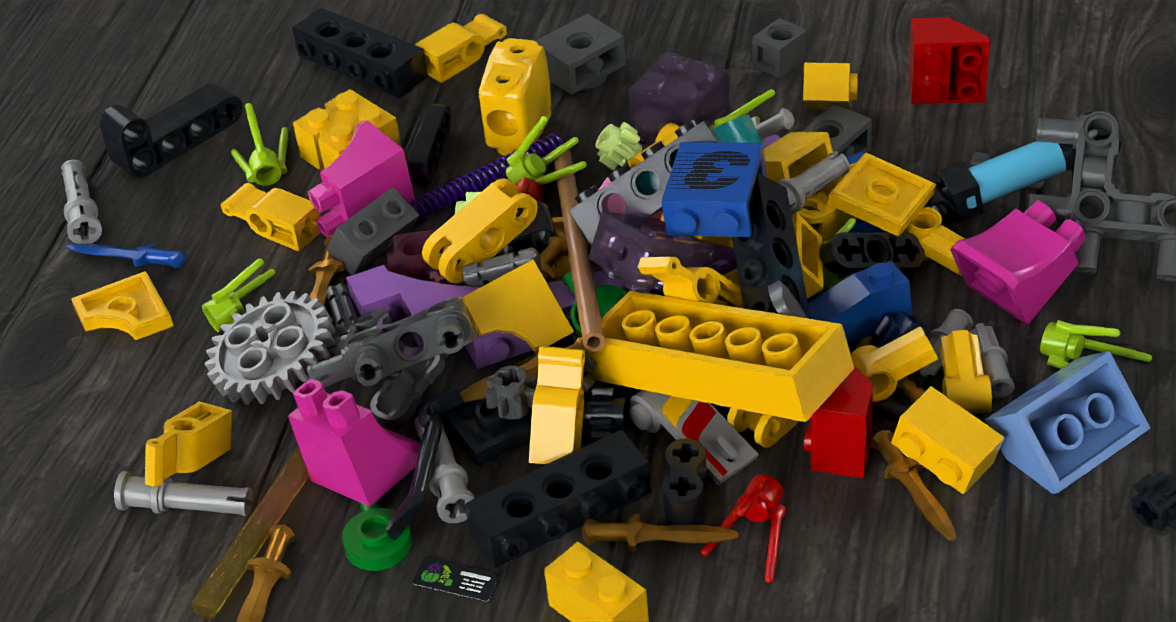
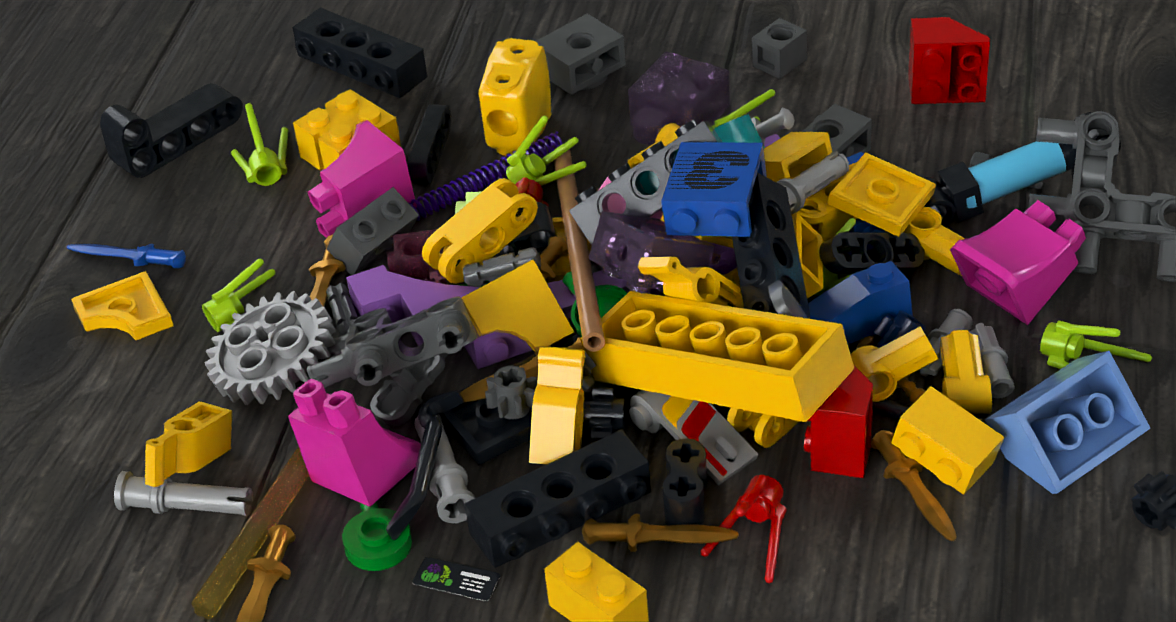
(75, 186): light grey pin -> none
(275, 215): yellow piece -> none
(459, 46): yellow piece -> none
(617, 145): yellowish green gear -> none
(829, 85): yellow brick -> none

